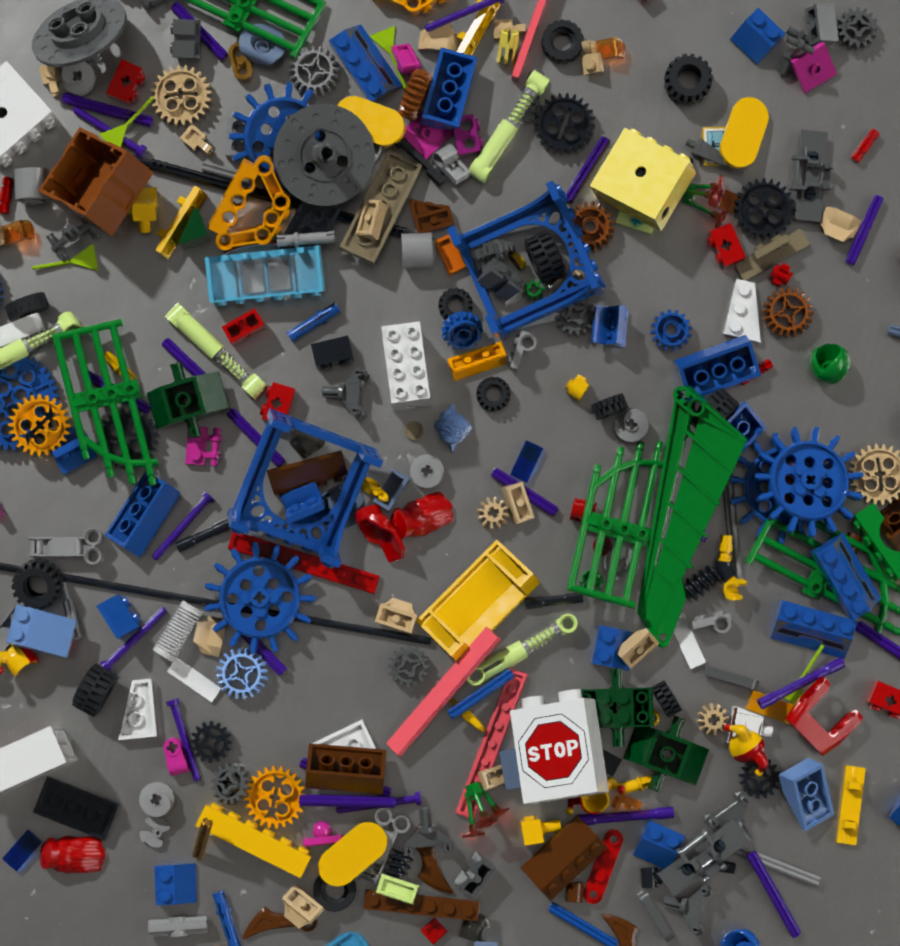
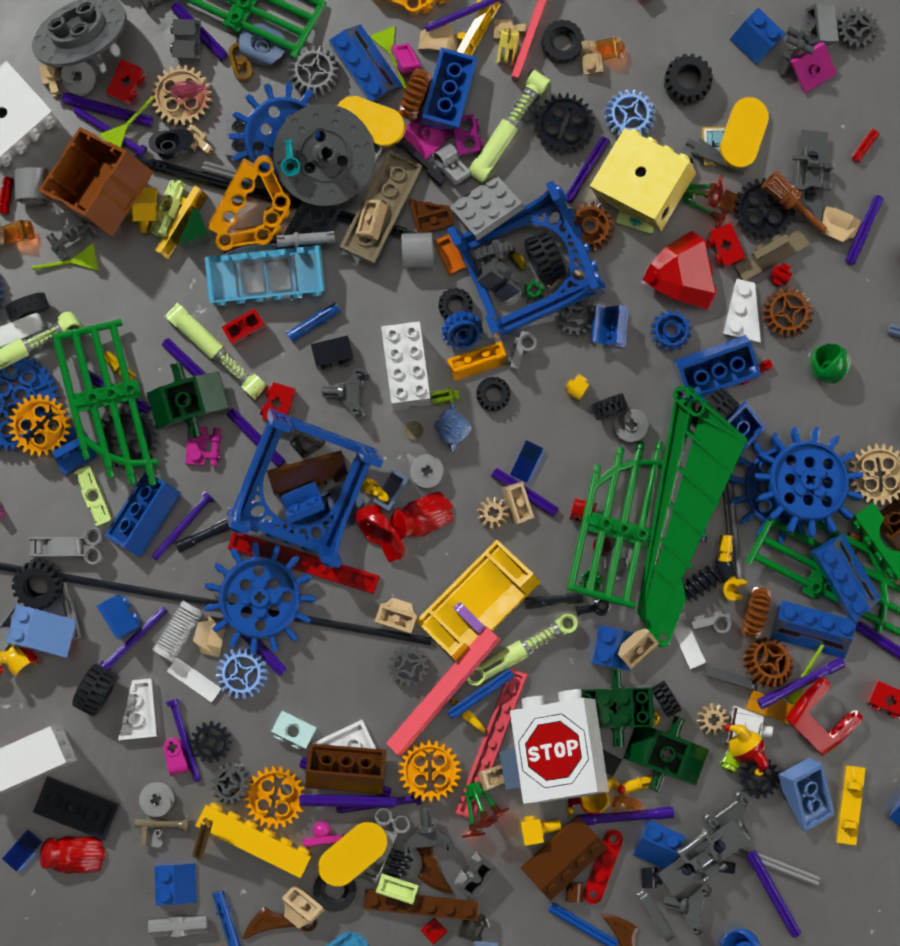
(88, 483): none -> yellowish green piece
(144, 824): none -> dark tan piece
(170, 142): none -> black piece
(171, 198): none -> yellowish green piece
(186, 89): none -> clear pink plant
(285, 721): none -> light aqua brick
(290, 159): none -> teal bar
(444, 396): none -> lime arm
(446, 771): none -> light orange gear
(469, 617): none -> medium lavender piece
(487, 207): none -> light grey plate
(594, 608): none -> black bar
(624, 109): none -> light blue gear
(684, 271): none -> red brick
(730, 764): none -> lime cone
(756, 612): none -> dark orange gear
(768, 673): none -> dark orange gear
(789, 197): none -> dark orange piece

